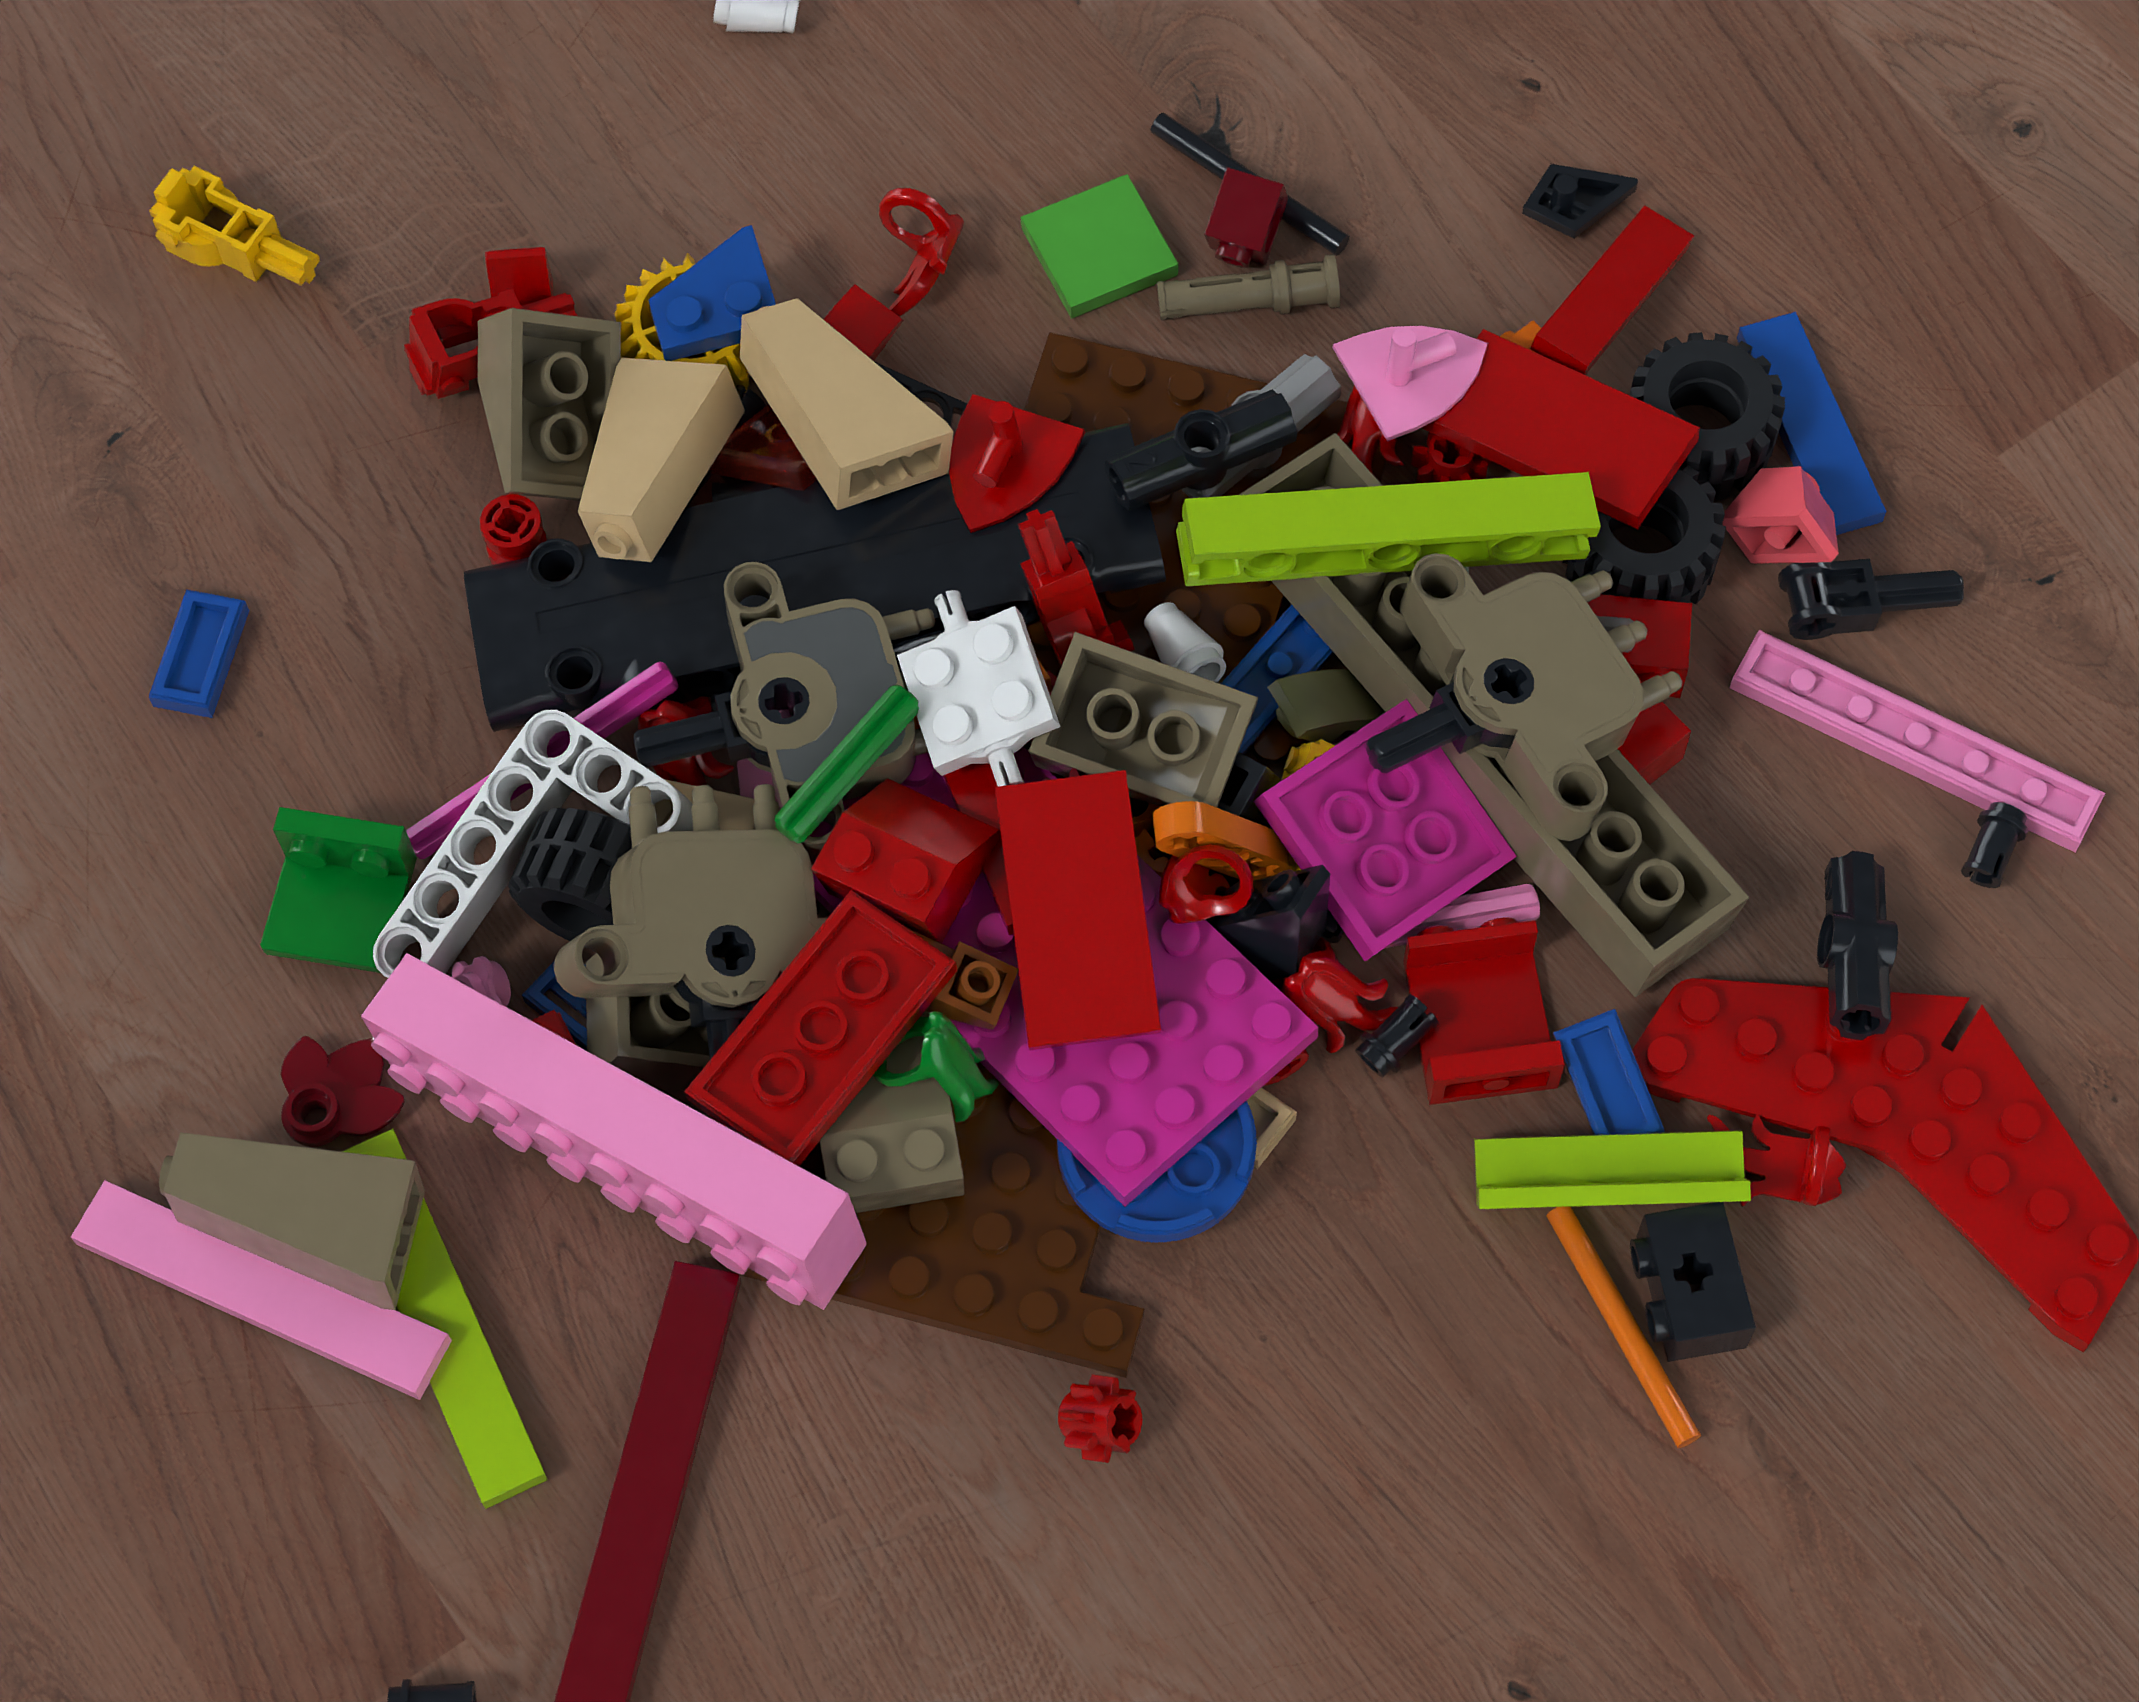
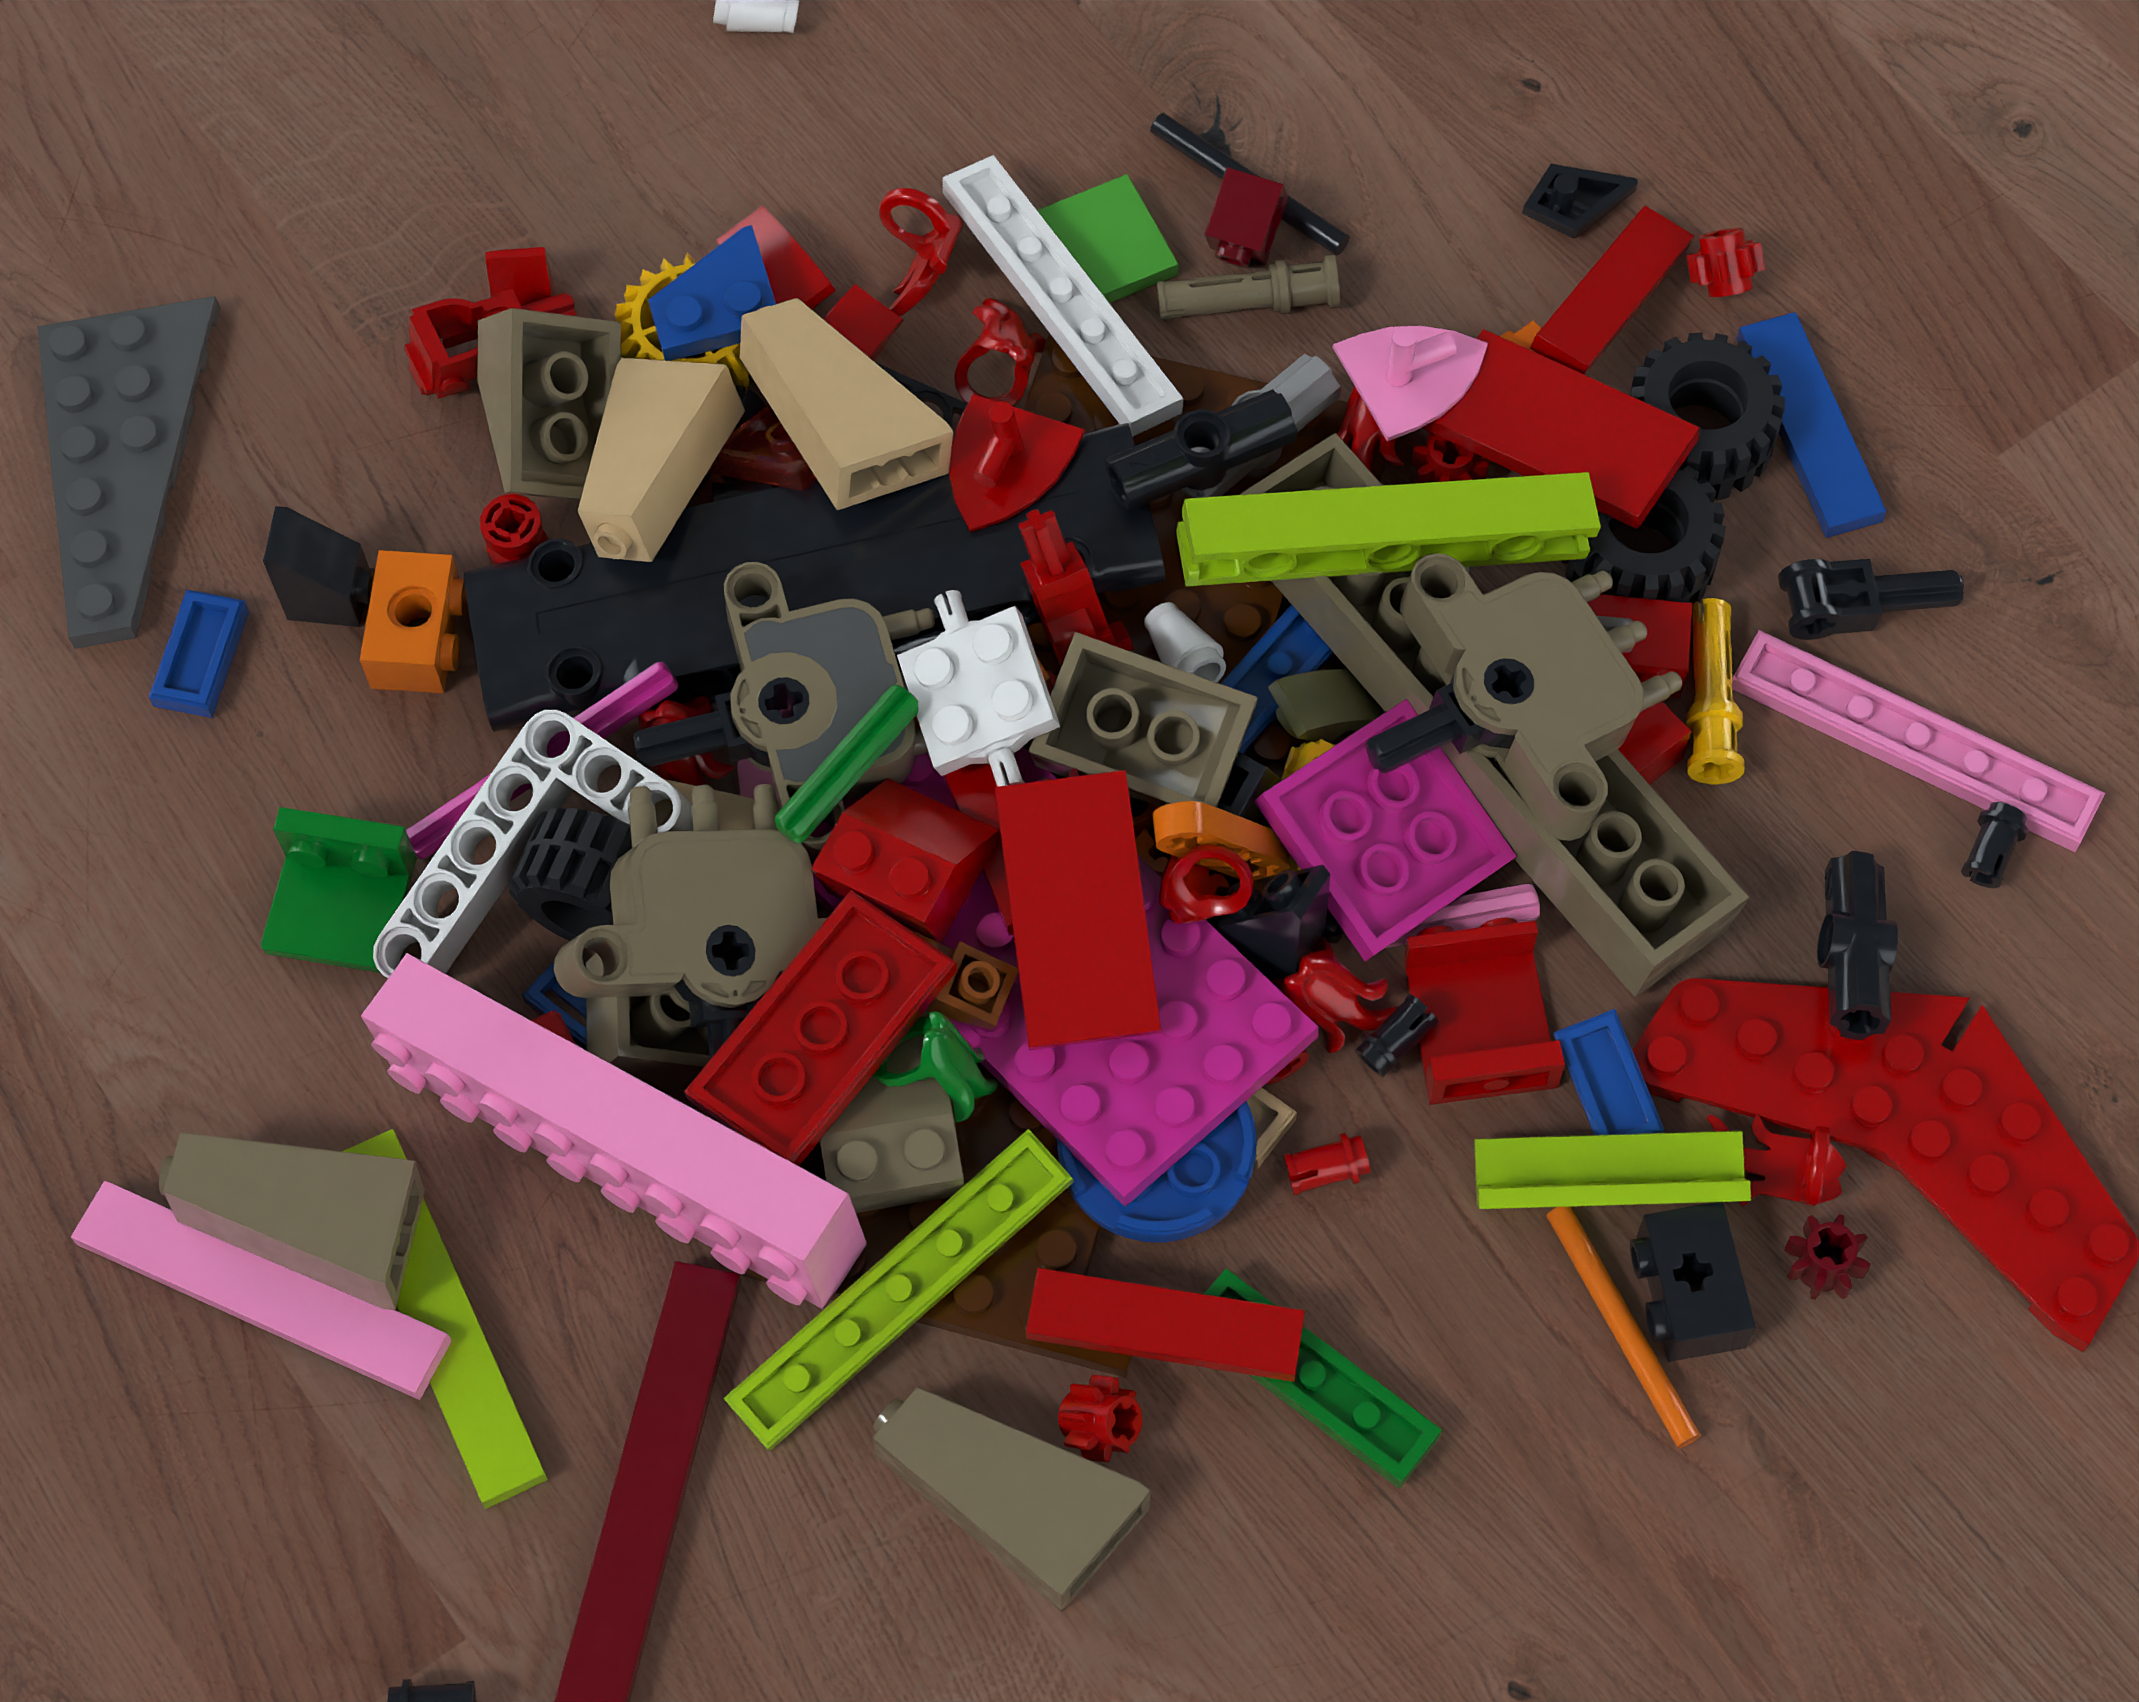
(117, 436): none -> dark grey wing
(245, 244): yellow piece -> none
(316, 571): none -> black slope
(341, 1084): dark red plate -> none
(403, 590): none -> orange brick
(485, 977): bright pink plate -> none
(787, 265): none -> red slope
(898, 1290): none -> lime tile
(1004, 333): none -> red piece
(1014, 1494): none -> dark tan slope
(1062, 296): none -> white plate
(1165, 1324): none -> red tile
(1327, 1164): none -> red pin
(1346, 1400): none -> green plate
(1714, 715): none -> yellow pin
(1726, 262): none -> red gear
(1782, 519): coral slope -> none
(1831, 1240): none -> dark red gear

